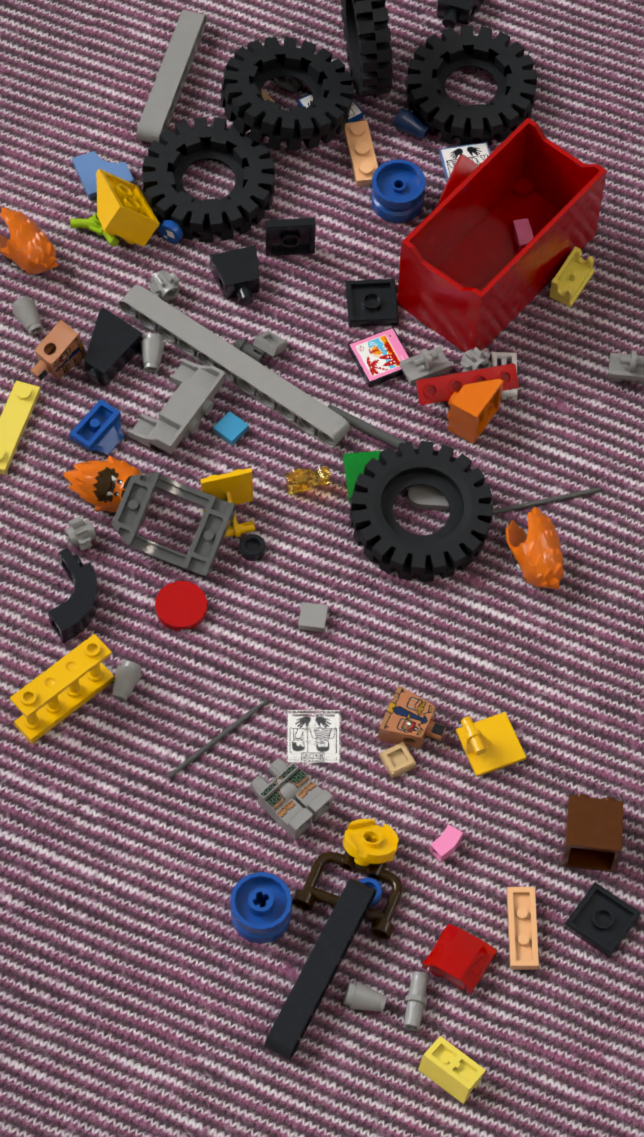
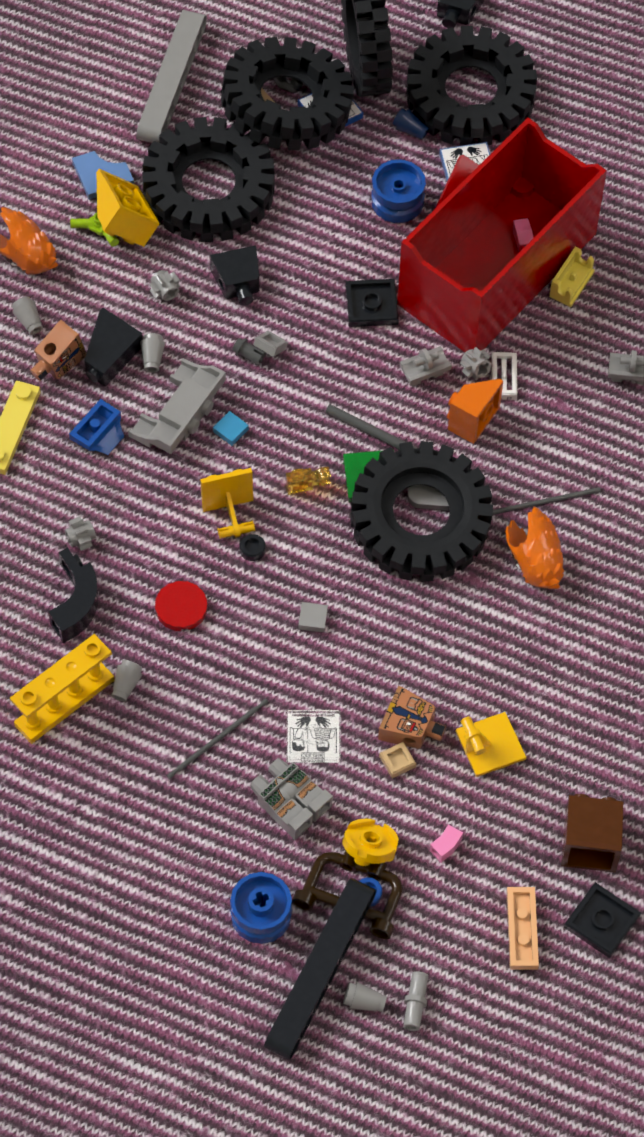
(101, 482): orange head -> none
(170, 231): blue tile -> none
(207, 537): dark grey wedge -> none
(239, 367): light grey beam -> none
(290, 236): black tile -> none
(361, 152): light nougat plate -> none
(379, 356): tile -> none
(442, 387): red bracket -> none
(451, 1069): light yellow hinge -> none
(460, 958): red slope -> none

